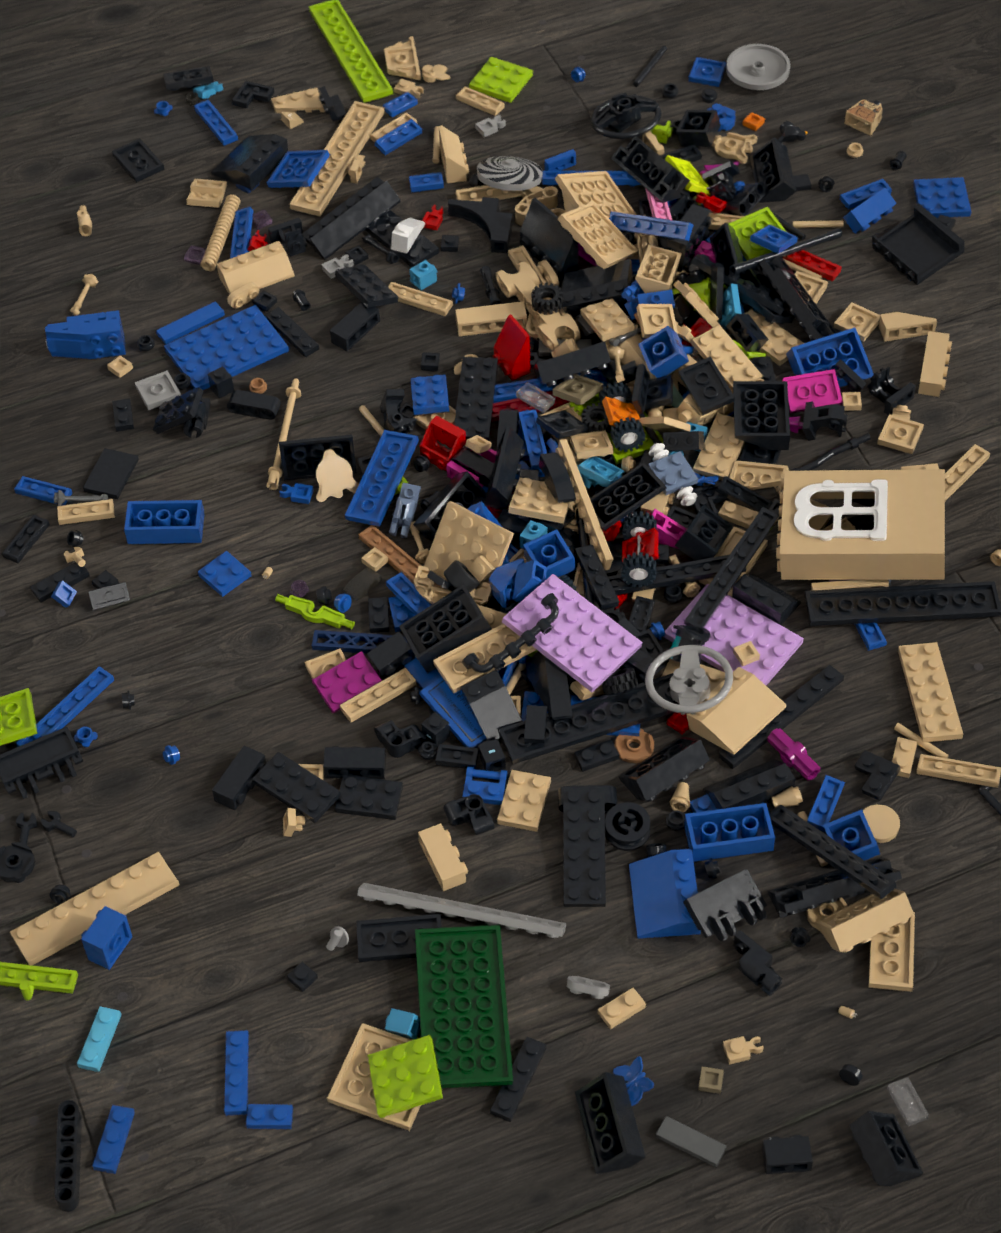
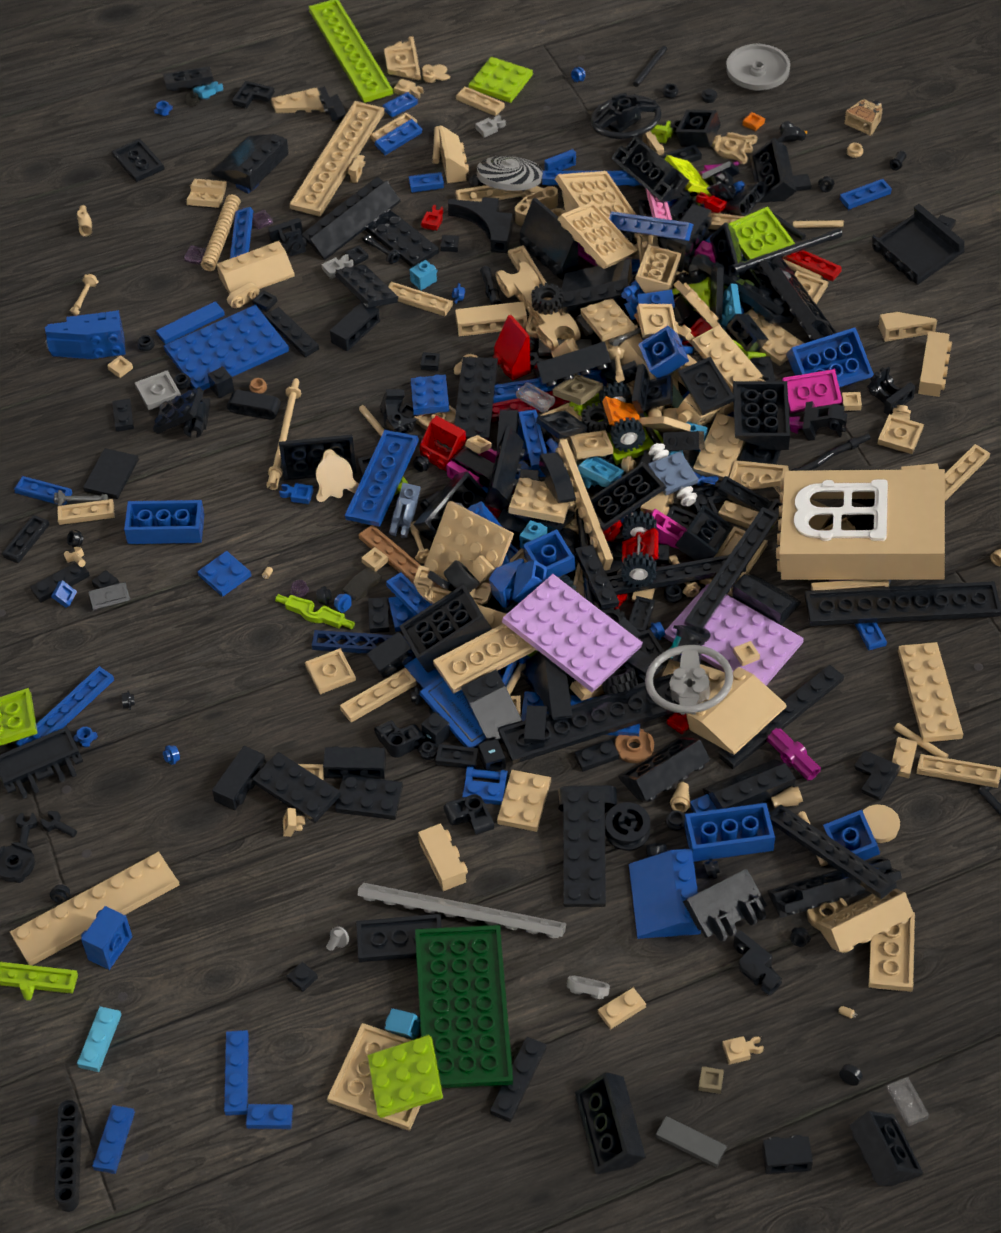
(216, 122): blue plate -> none
(257, 241): red plate -> none
(291, 119): tan slope -> none
(298, 168): blue plate -> none
(299, 297): black pin -> none
(346, 681): magenta plate -> none
(405, 234): white slope -> none
(512, 649): black bar -> none
(548, 273): tan plate -> none
(637, 1081): blue piece -> none
(707, 72): blue tile -> none
(726, 116): blue plate -> none
(773, 239): blue tile -> none
(825, 802): blue plate -> none
(845, 372): black plate -> none
(858, 317): tan plate -> none
(870, 211): blue brick -> none
(943, 196): blue plate -> none

